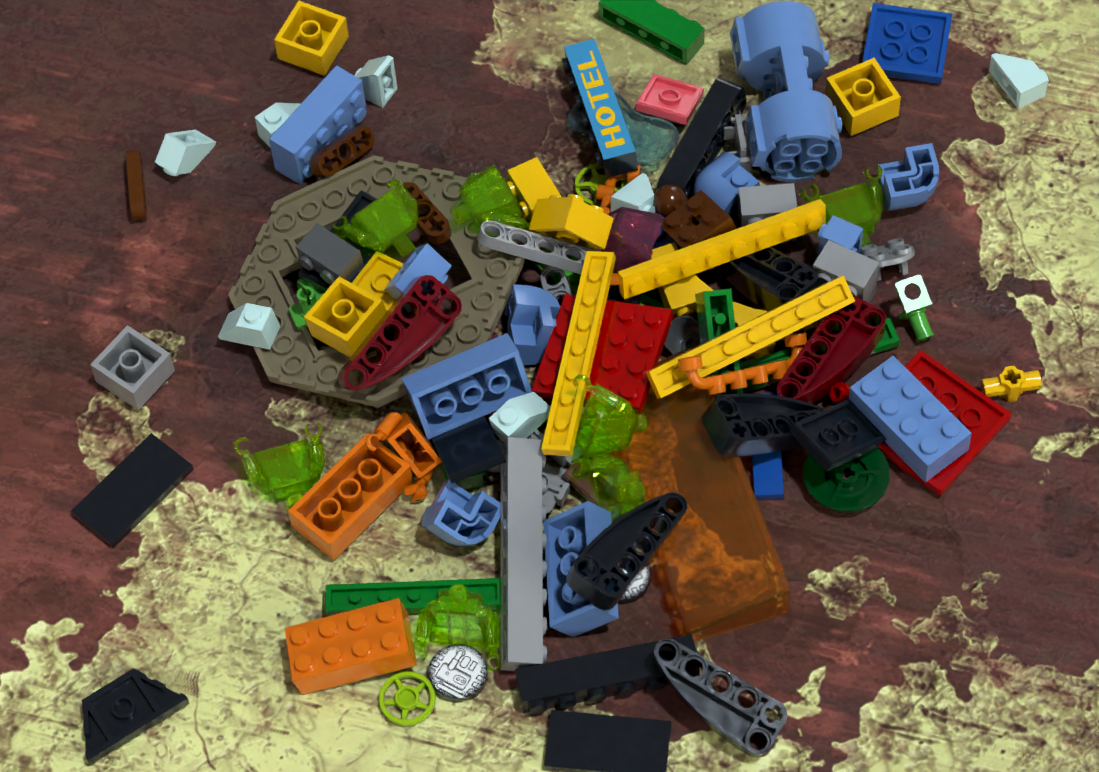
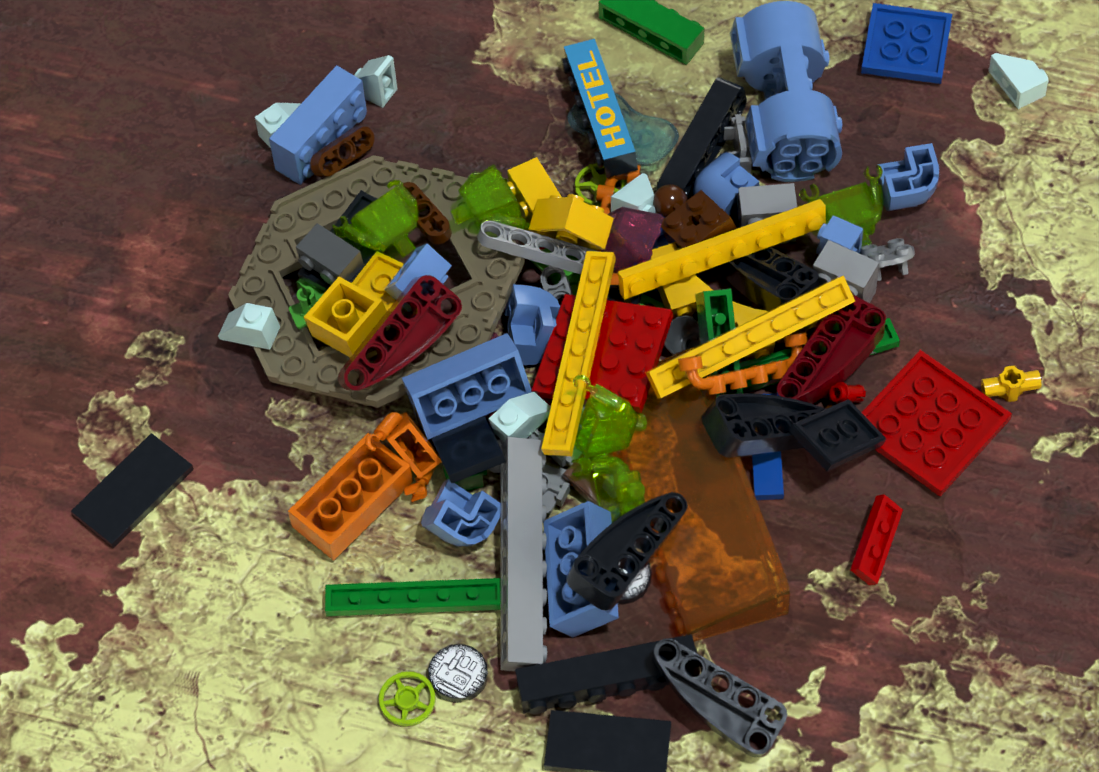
(125, 711): black wing -> none
(132, 367): light grey brick -> none
(136, 185): reddish brown beam -> none
(183, 151): light aqua slope -> none
(285, 470): clear neon green torso -> none
(311, 38): yellow brick -> none
(350, 646): orange brick -> none
(459, 619): clear neon green torso -> none
(669, 99): coral tile -> none
(863, 96): yellow brick -> none
(864, 486): dark green piece -> none
(876, 540): none -> red plate
(910, 418): medium blue brick -> none
(915, 309): bracket -> none

